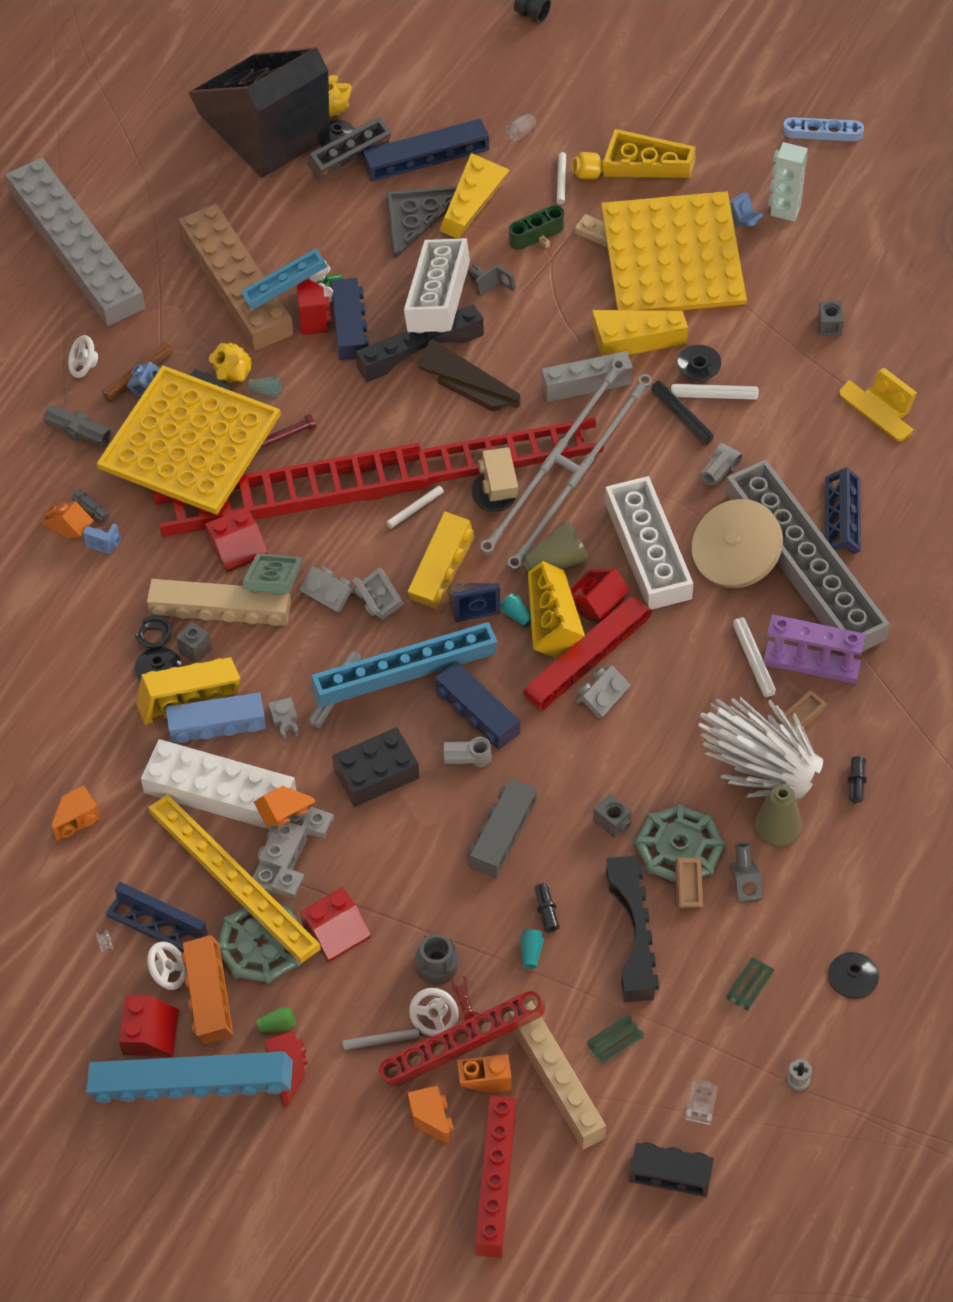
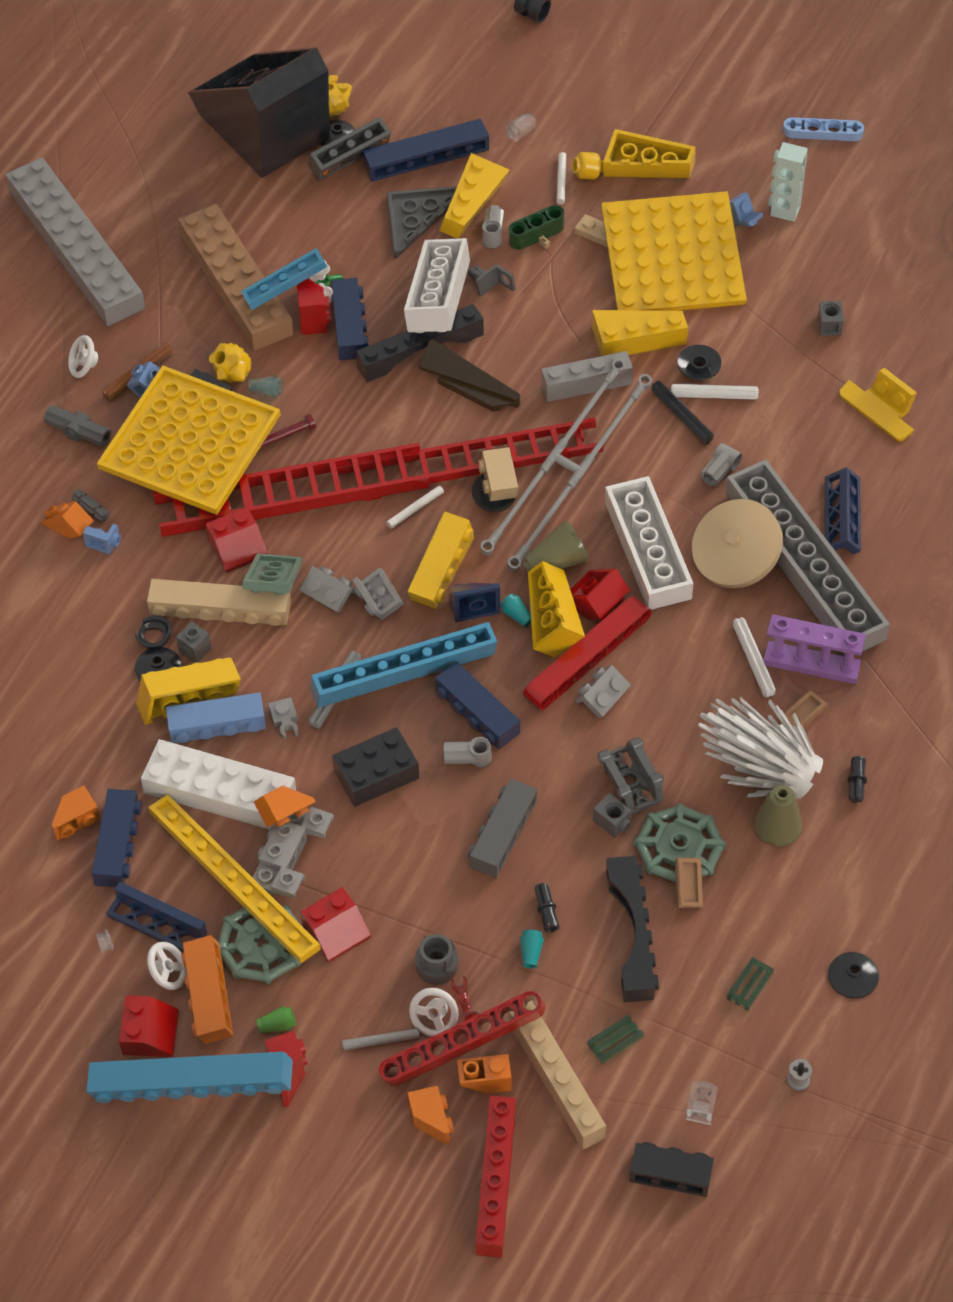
(116, 838): none -> dark blue brick
(492, 226): none -> light grey piece
(641, 770): none -> dark grey piece
(746, 871): dark grey bracket -> none

